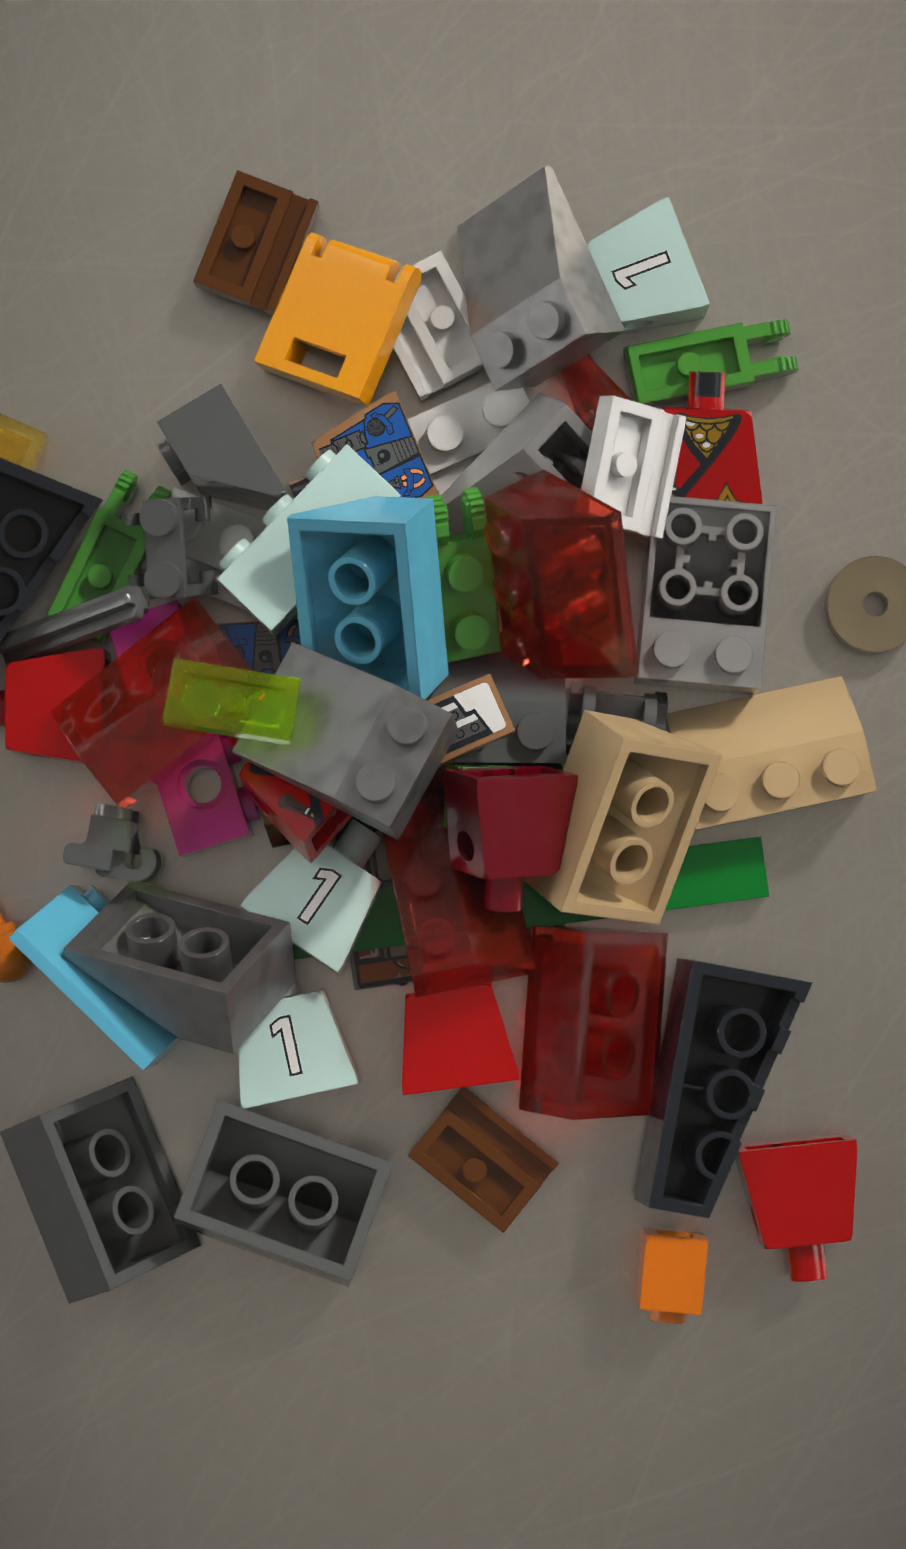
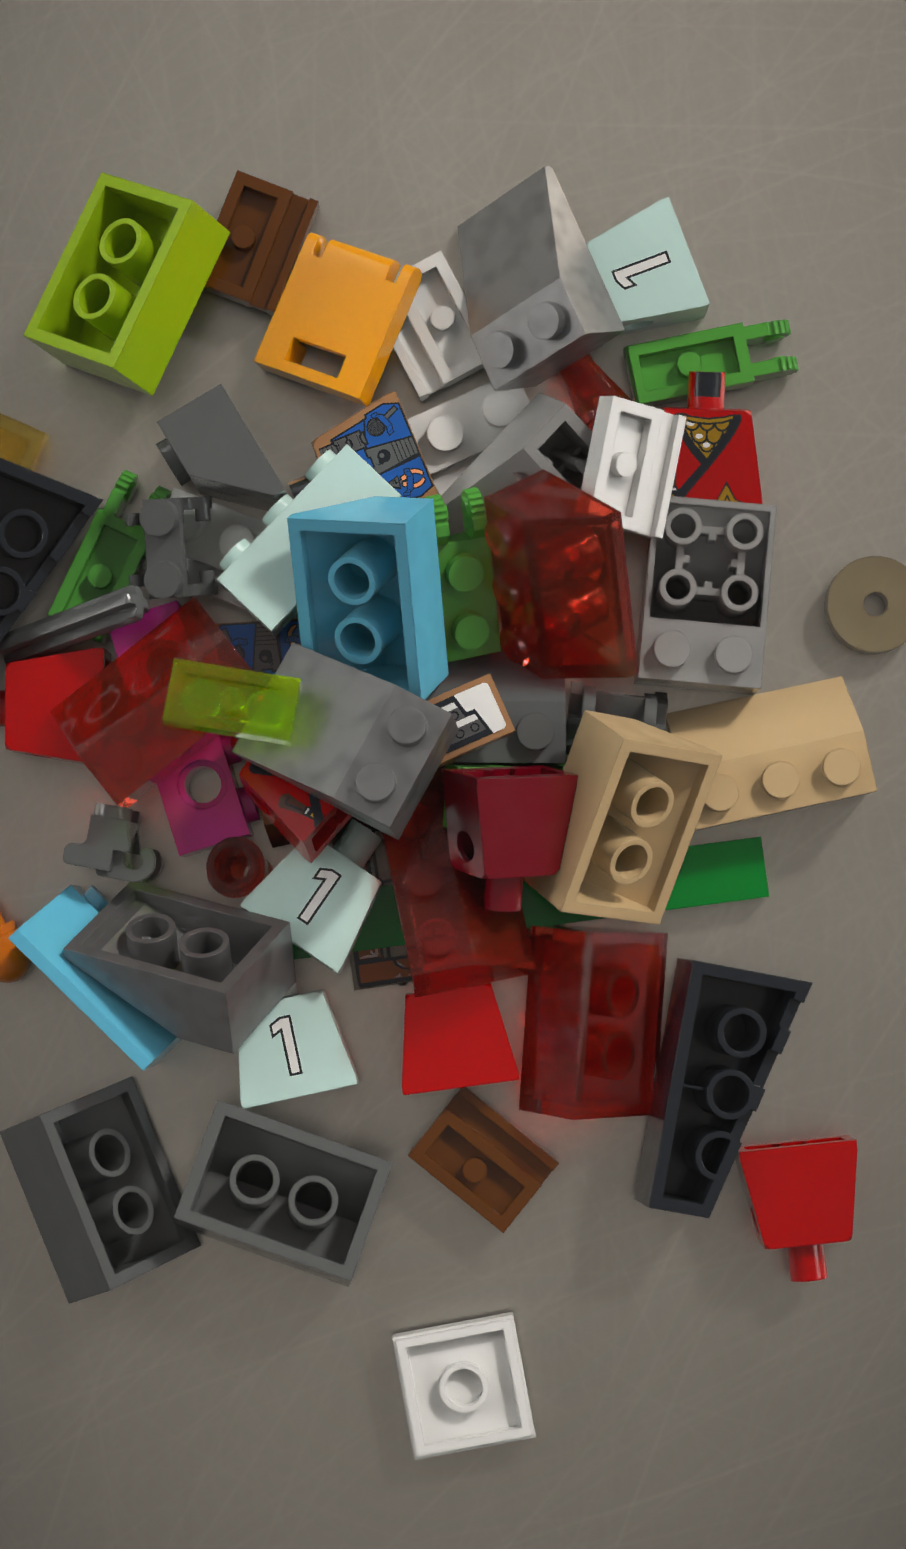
(127, 282): none -> lime brick
(228, 863): none -> clear red cone
(463, 1385): none -> white plate
(671, 1274): orange brick -> none

